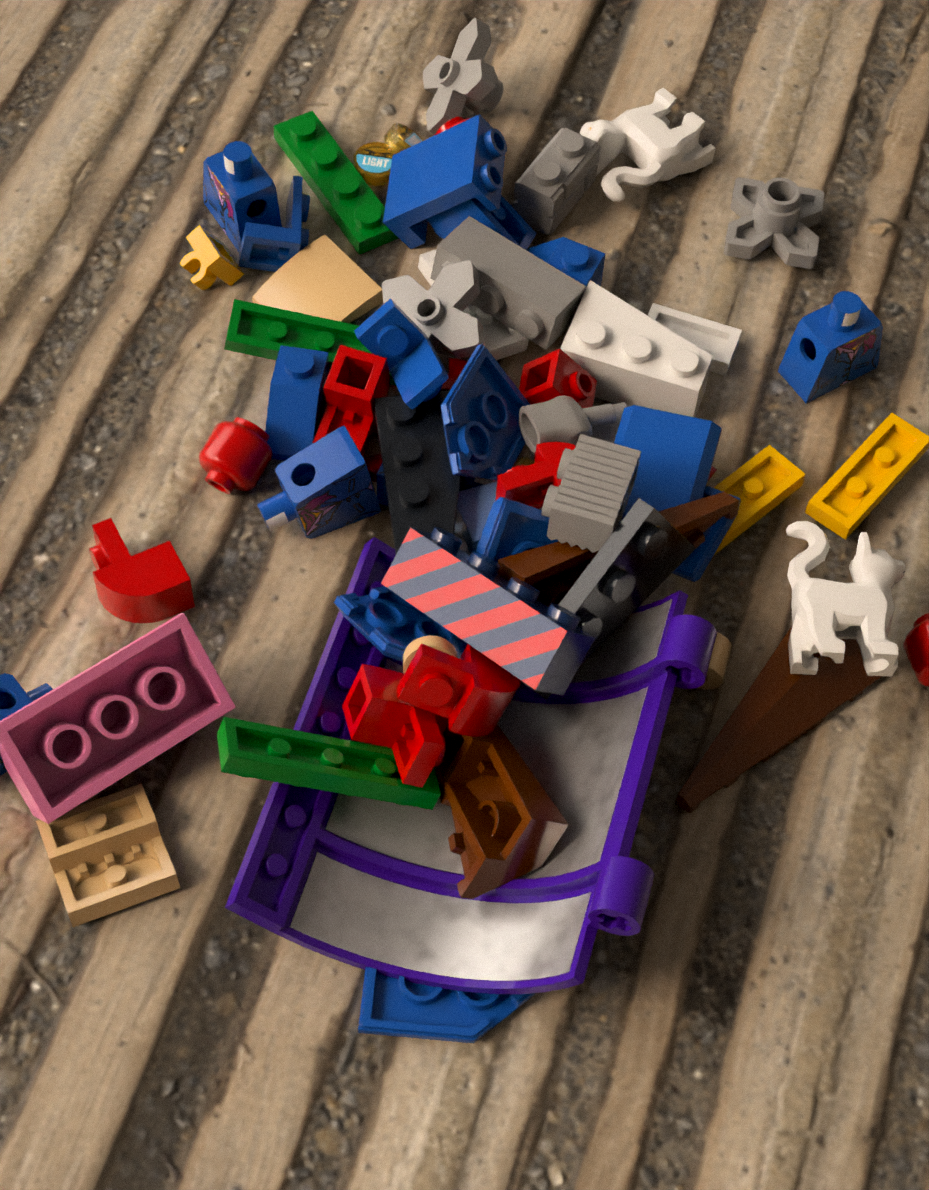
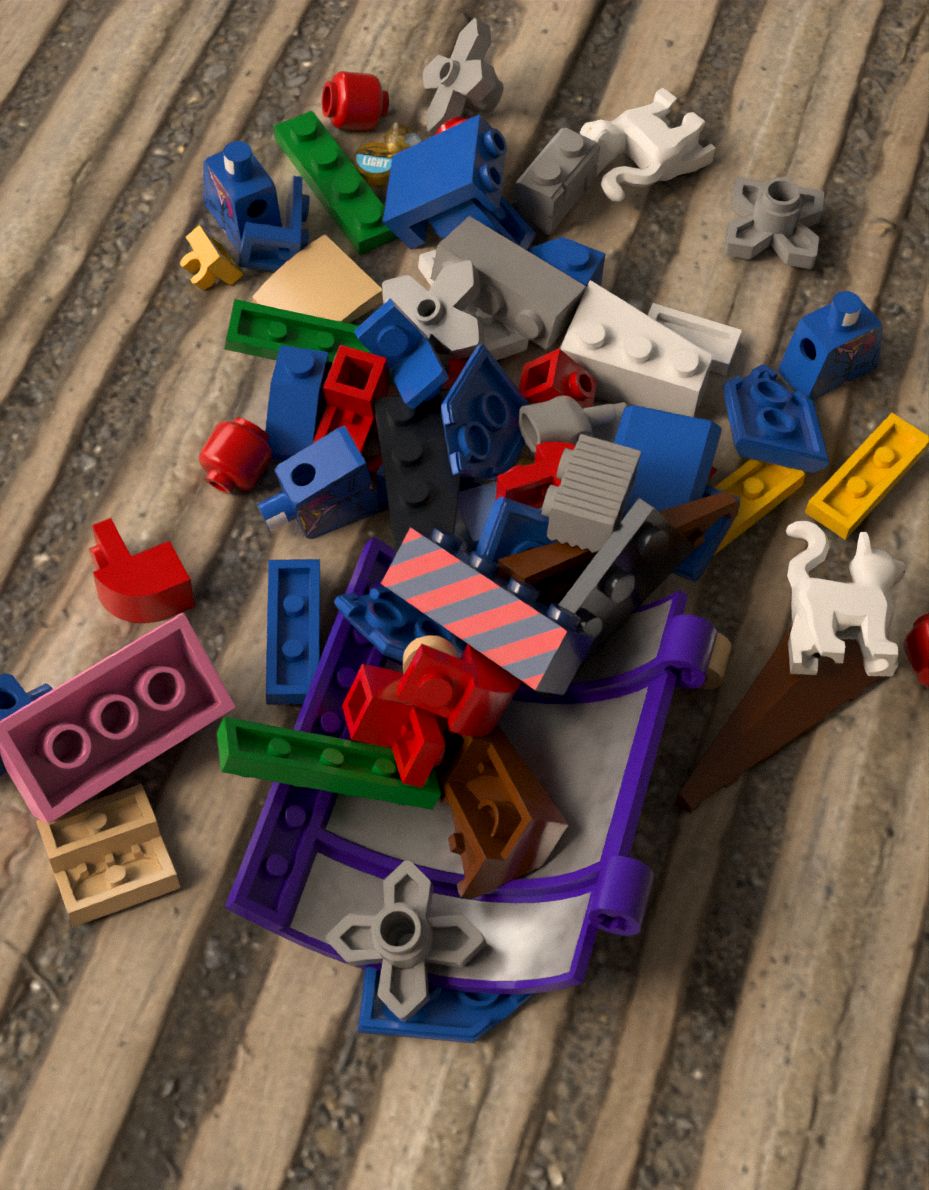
(292, 629): none -> blue plate
(354, 101): none -> red head
(406, 910): none -> light grey plant
(774, 423): none -> blue tile

